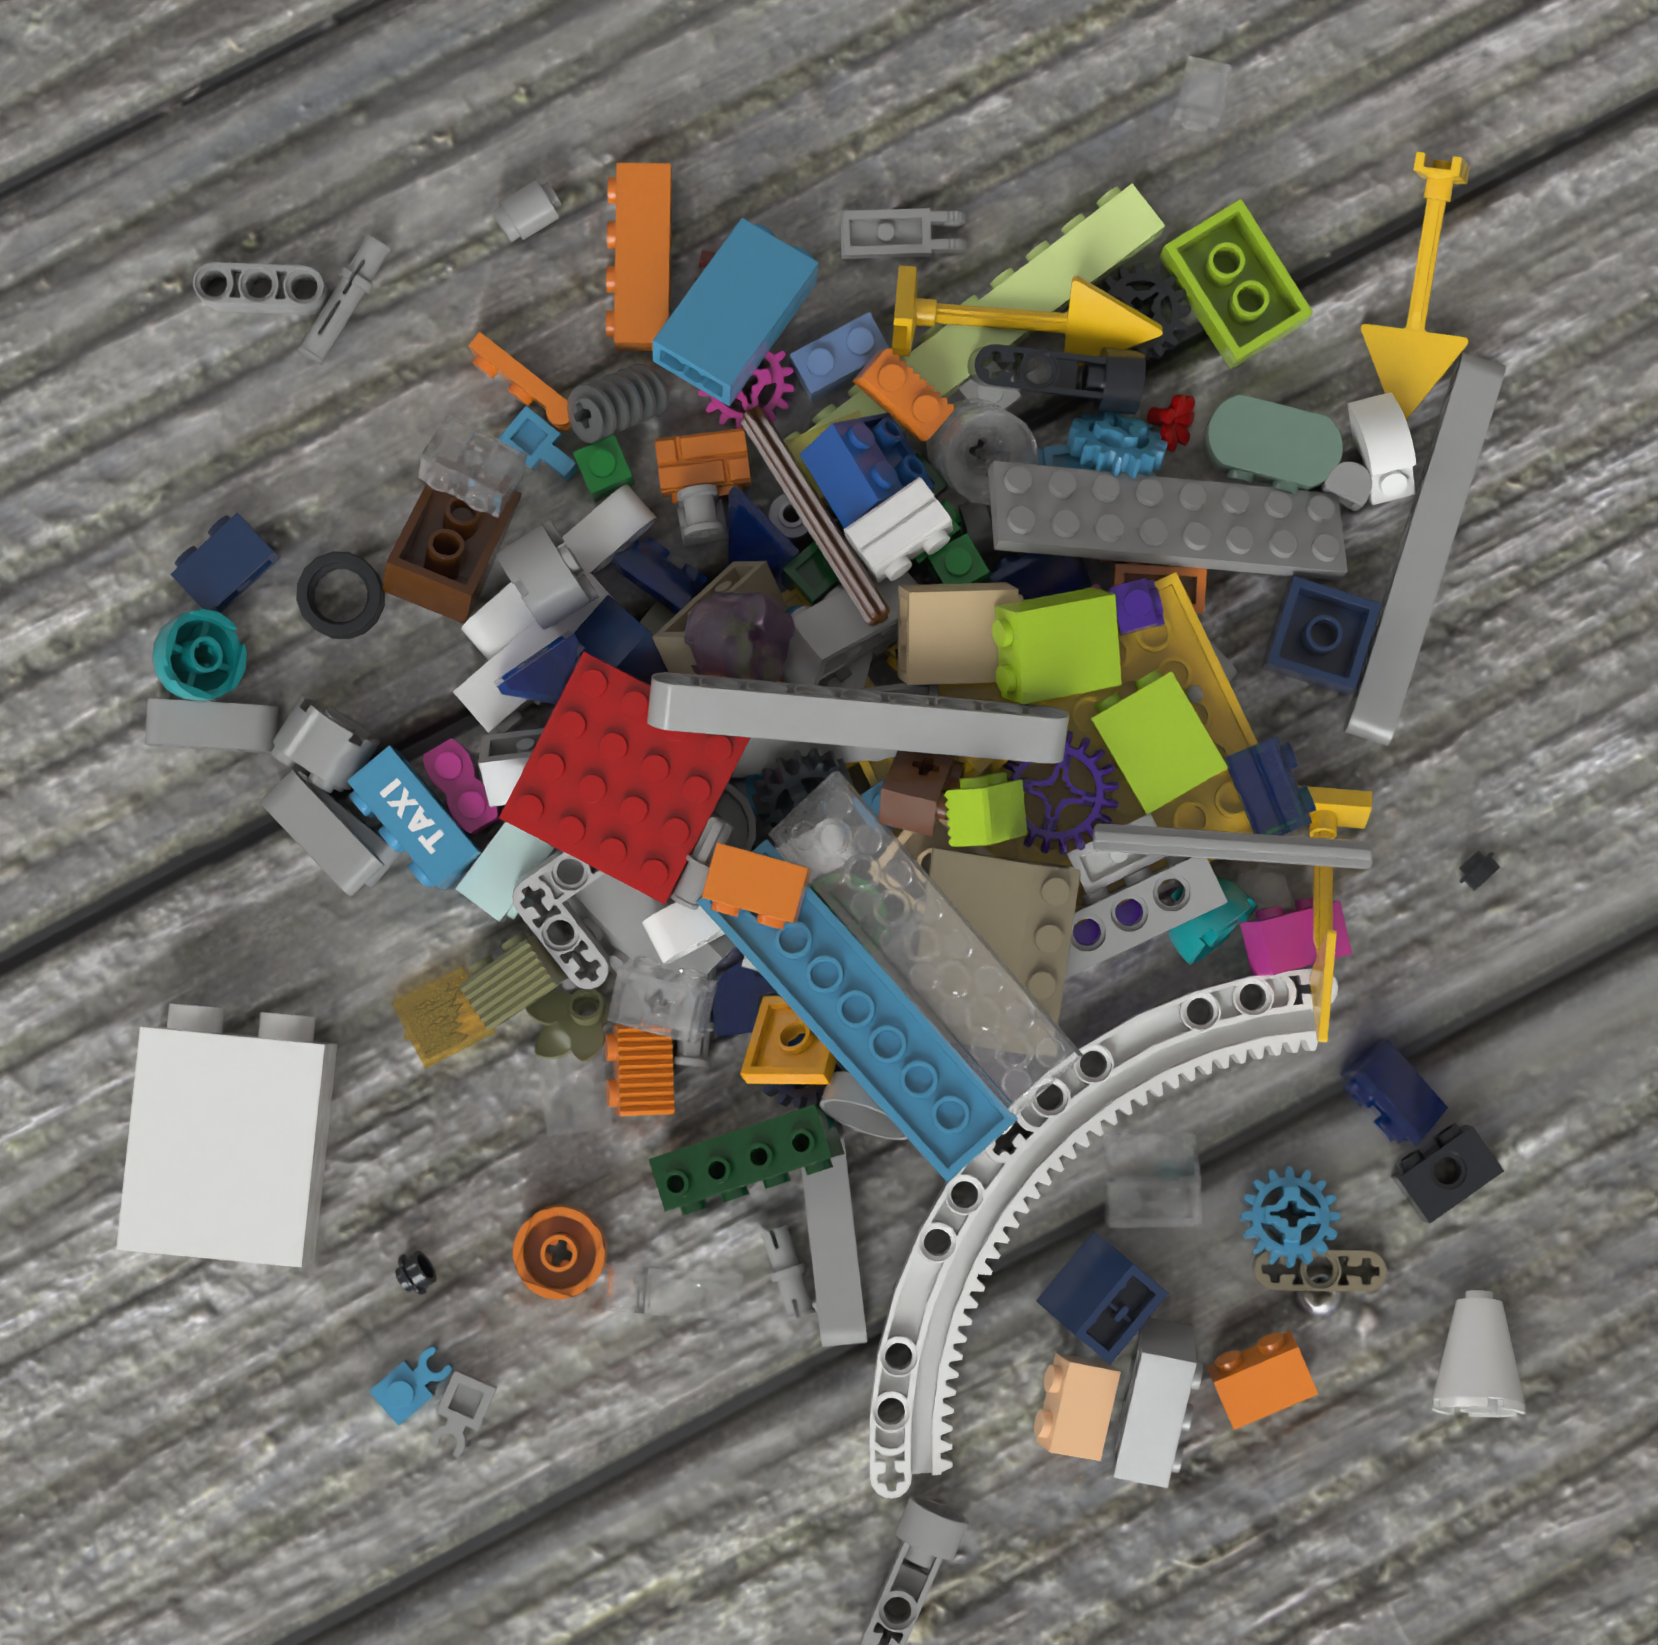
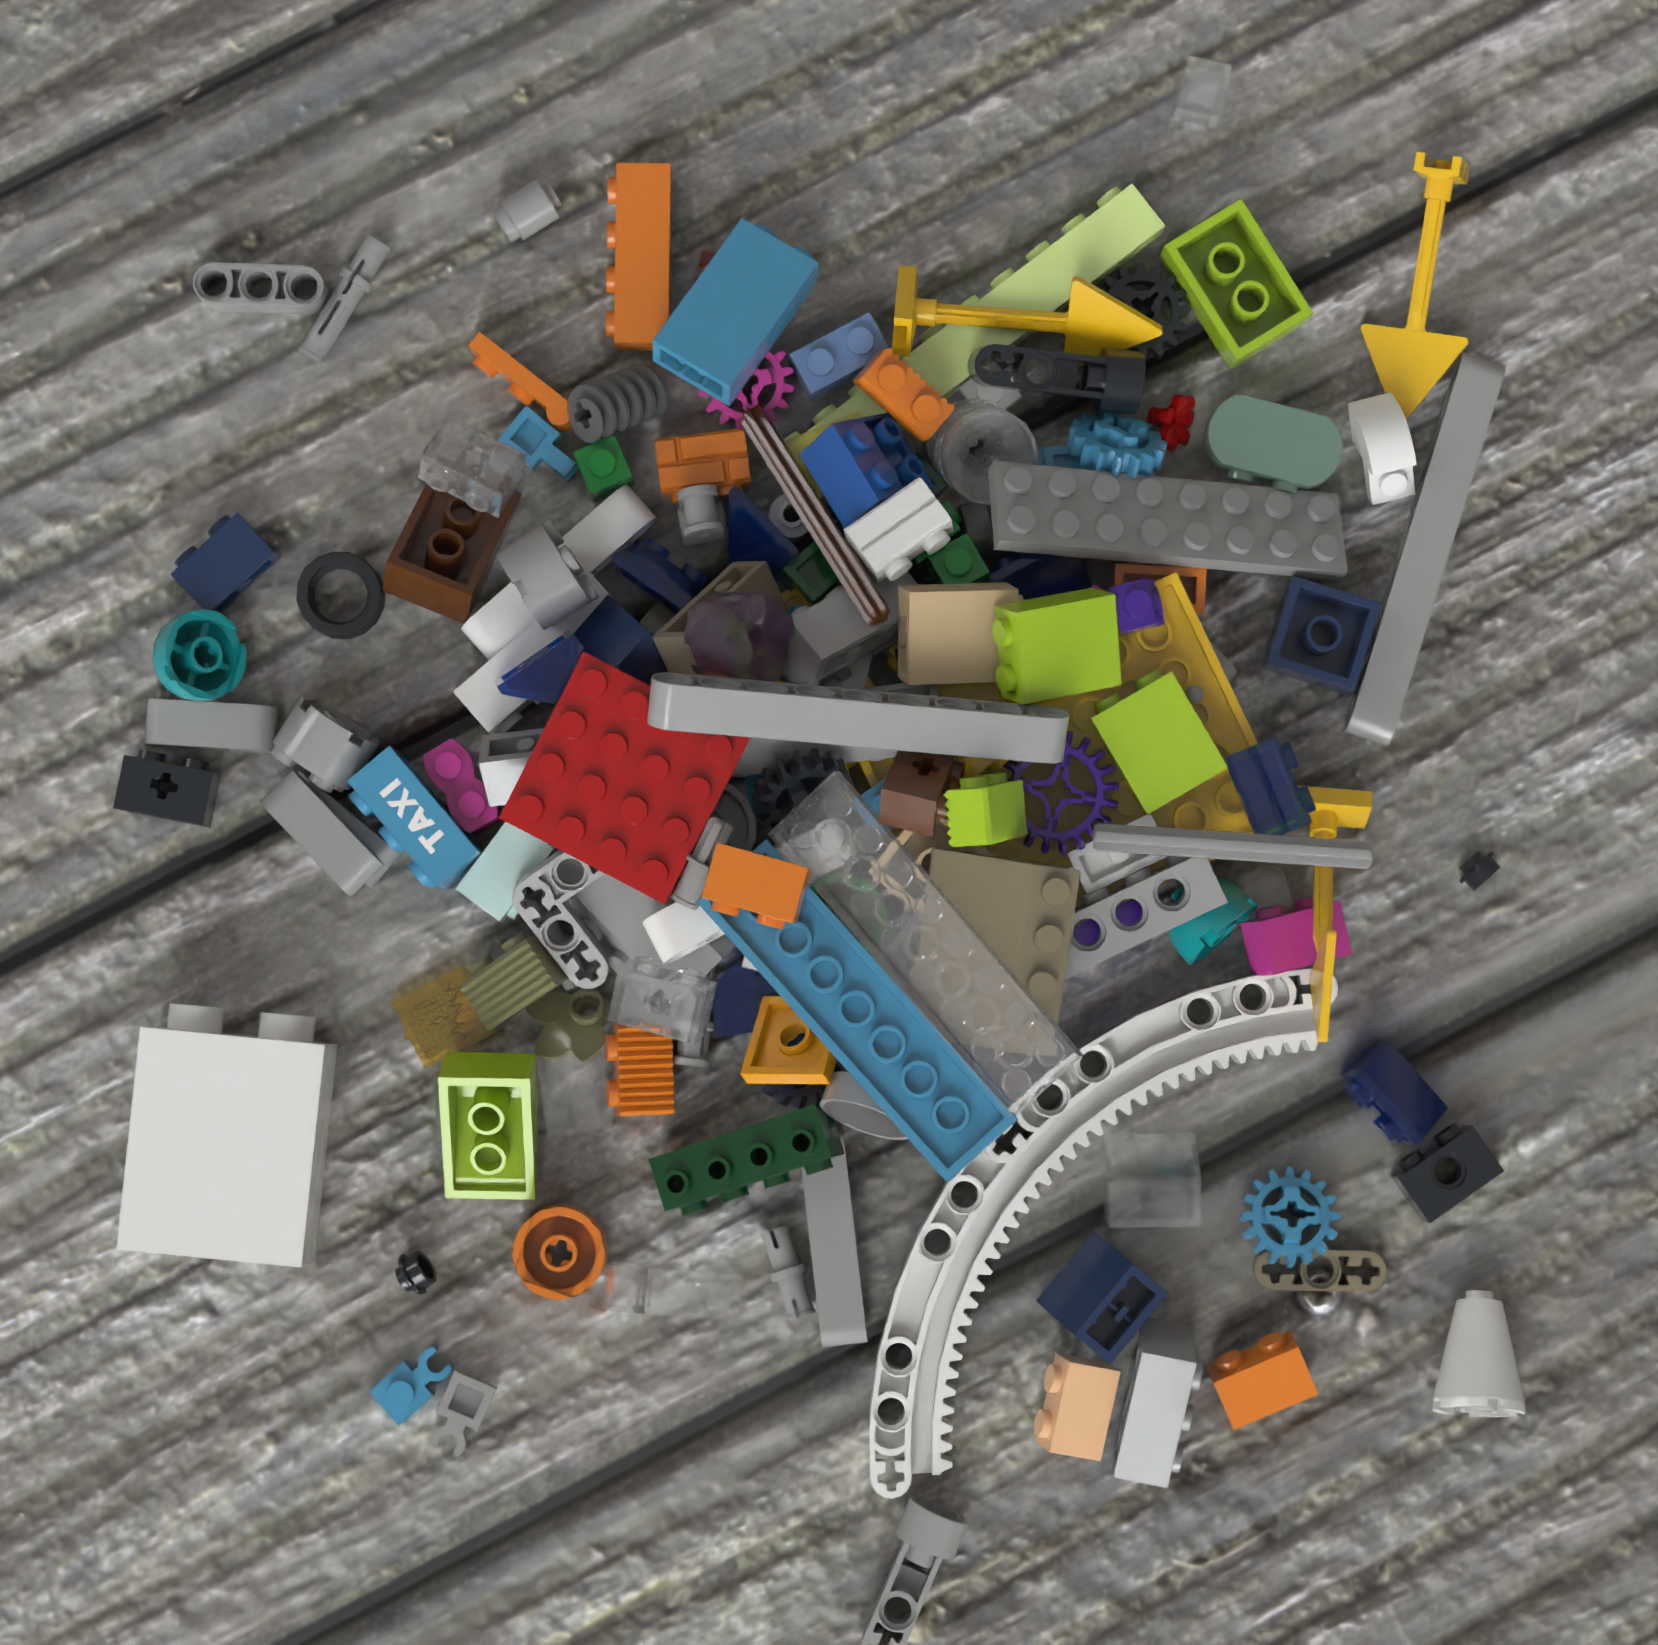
(140, 792): none -> black brick
(489, 1125): none -> lime slope
(898, 233): light grey hinge -> none
(1350, 483): light grey brick -> none

